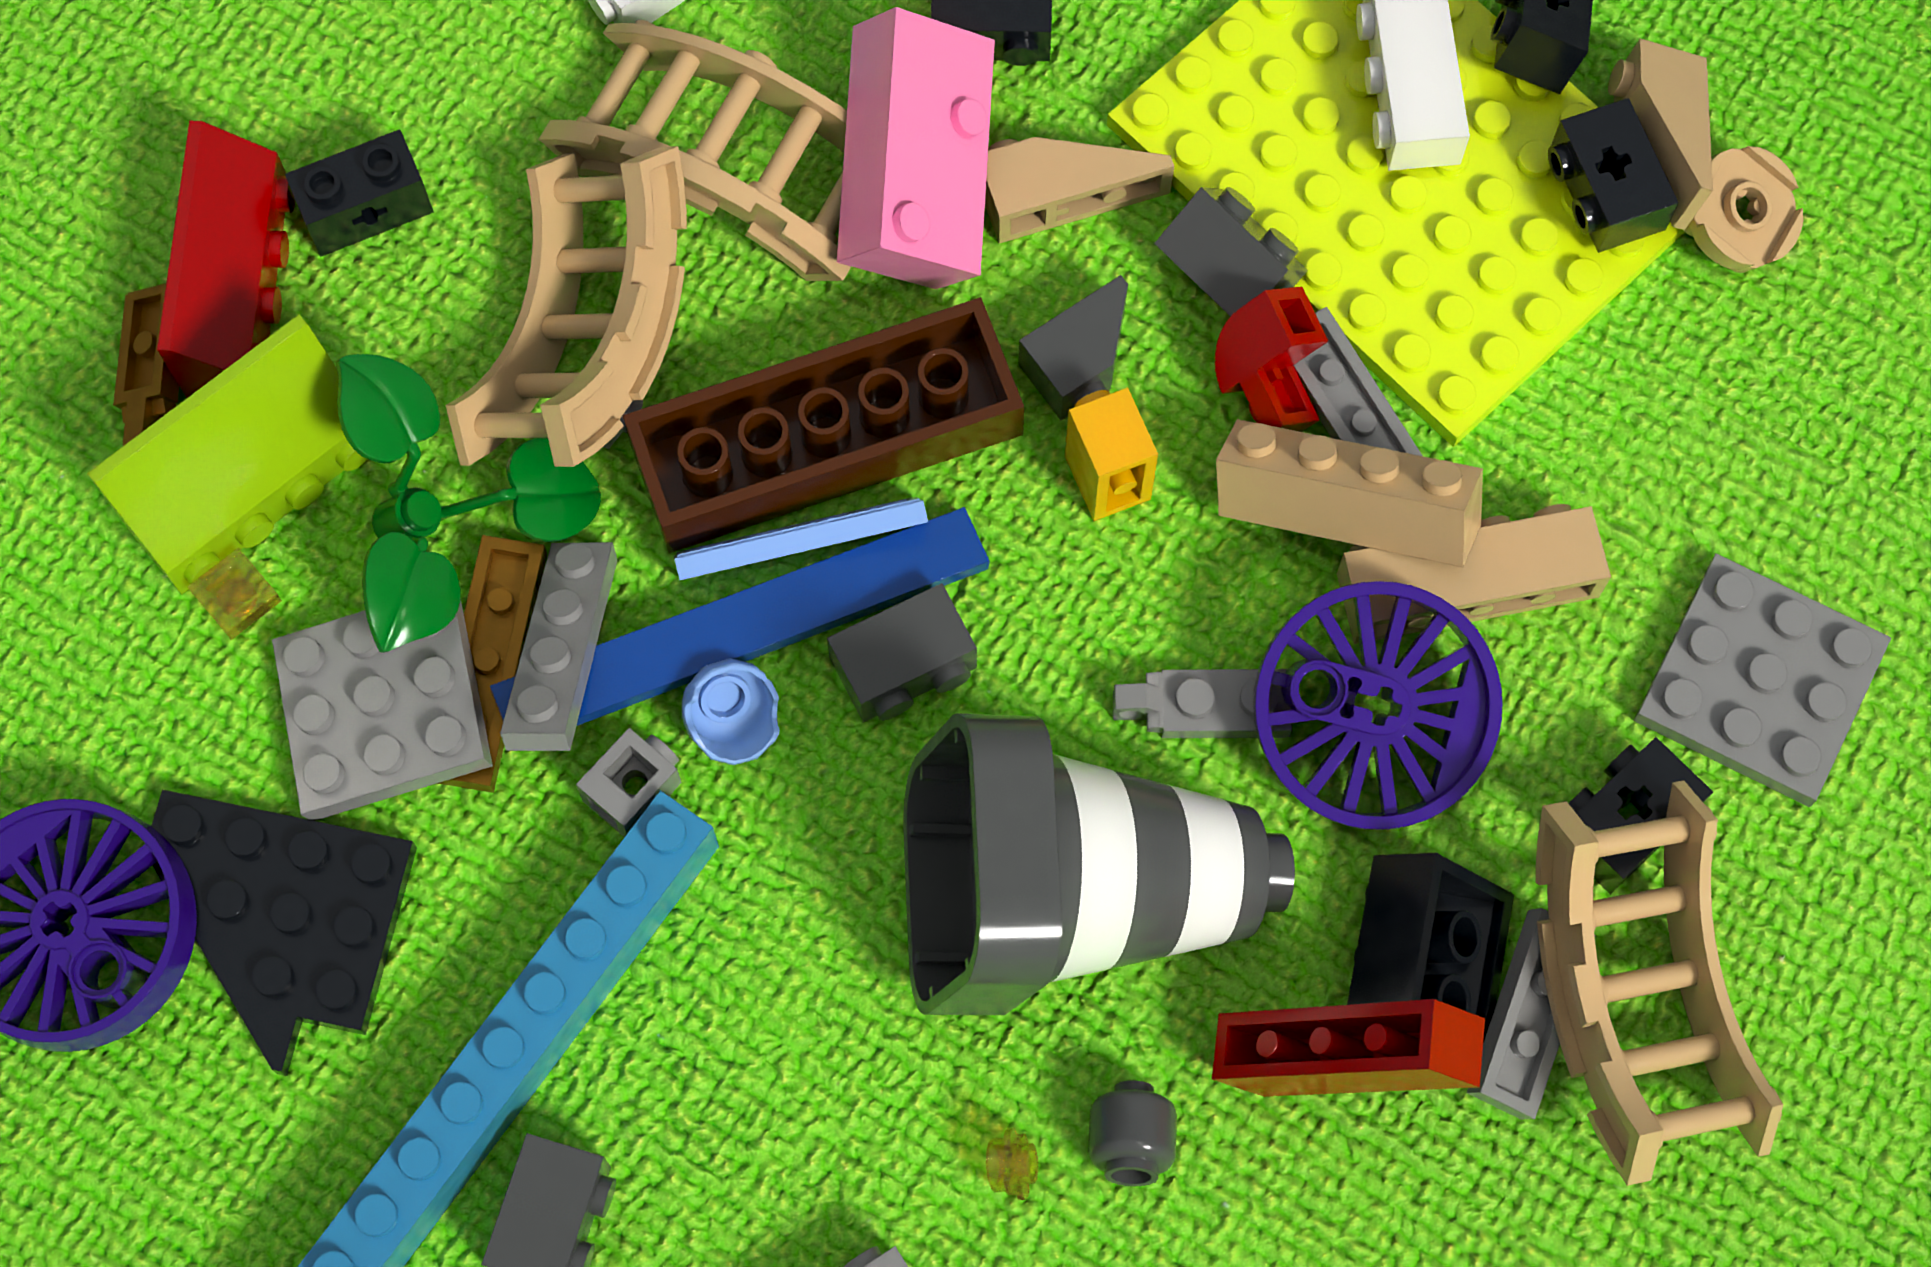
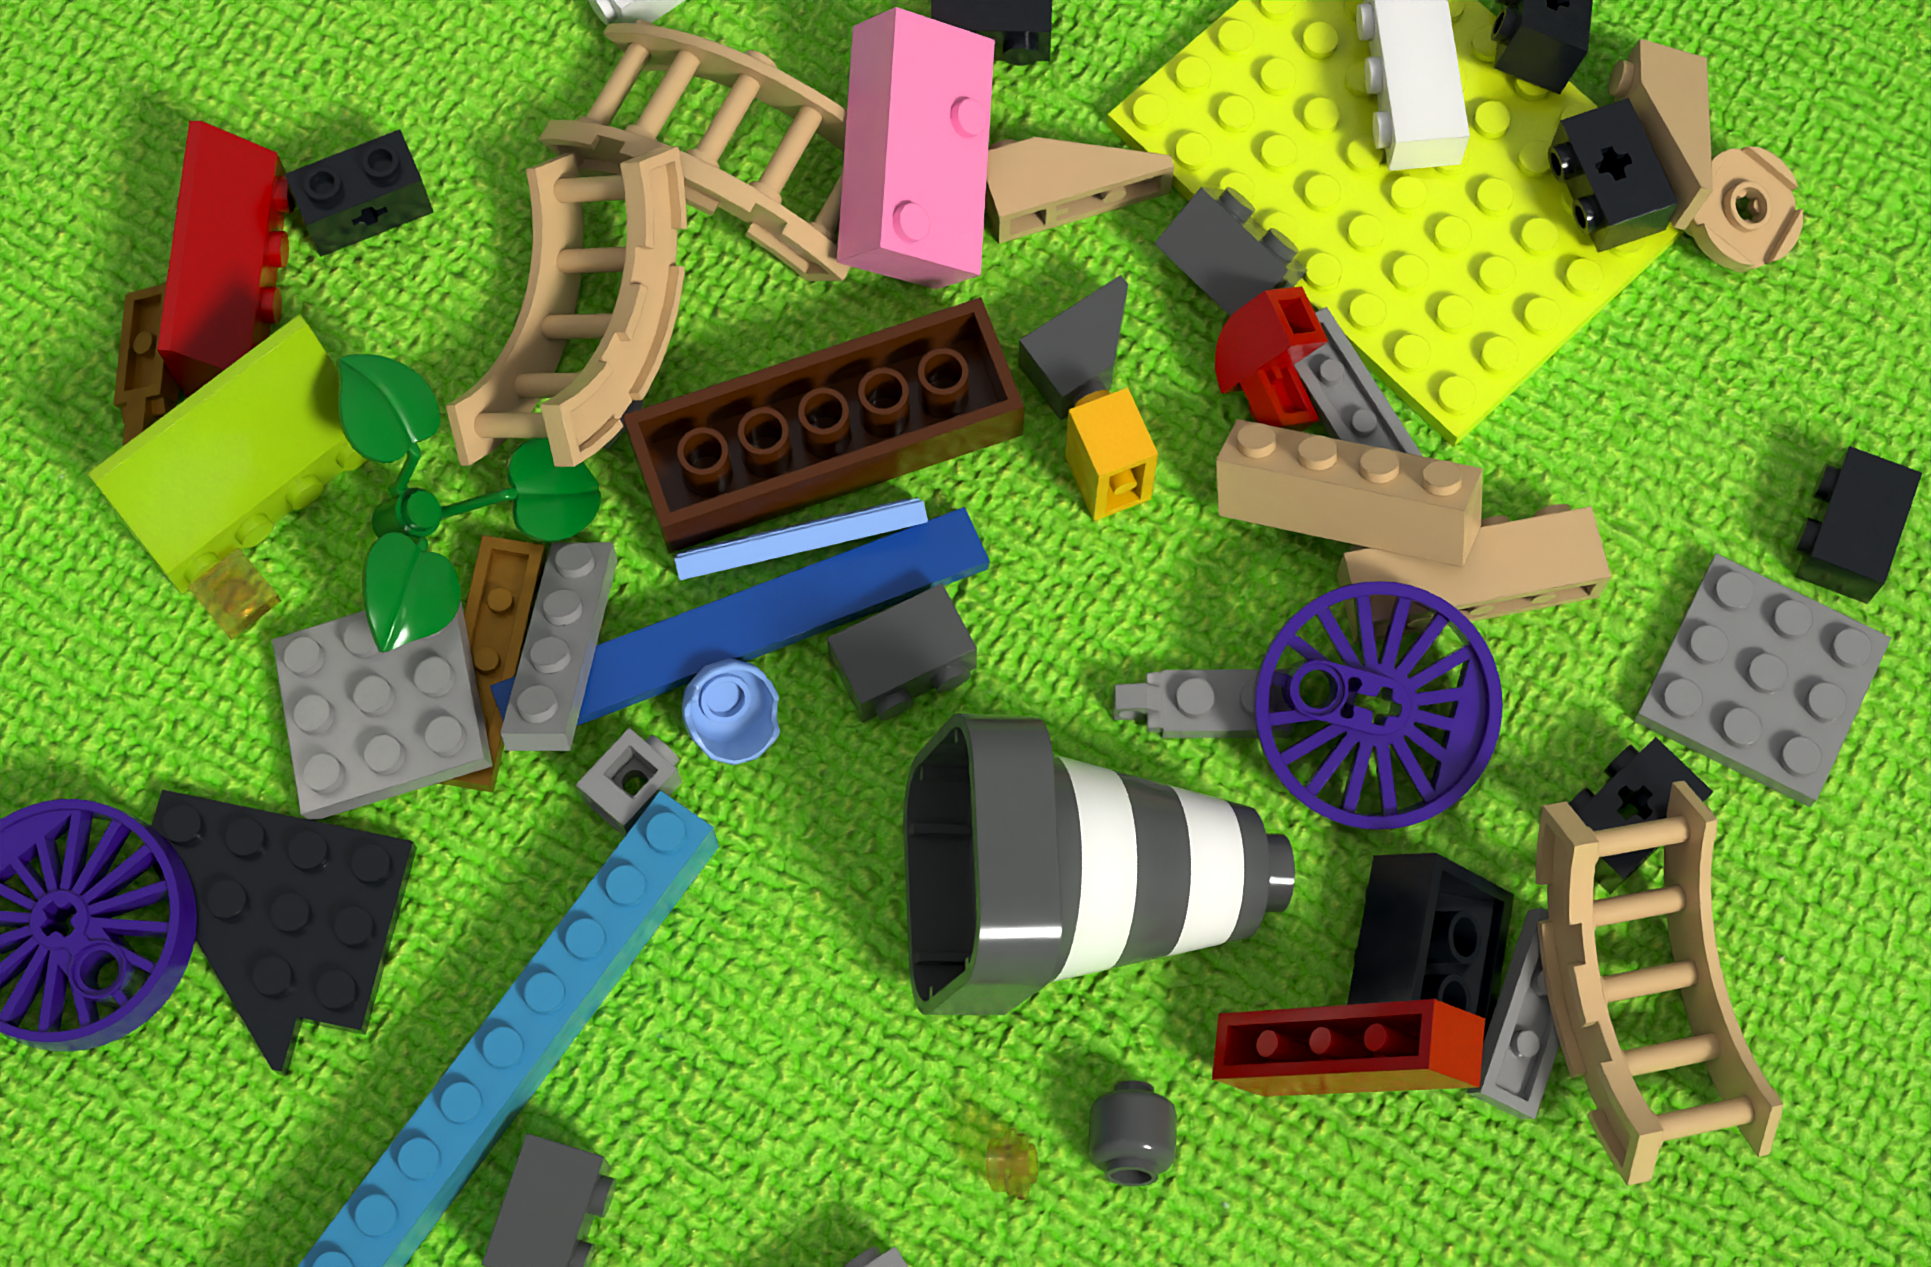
(1856, 524): none -> black brick

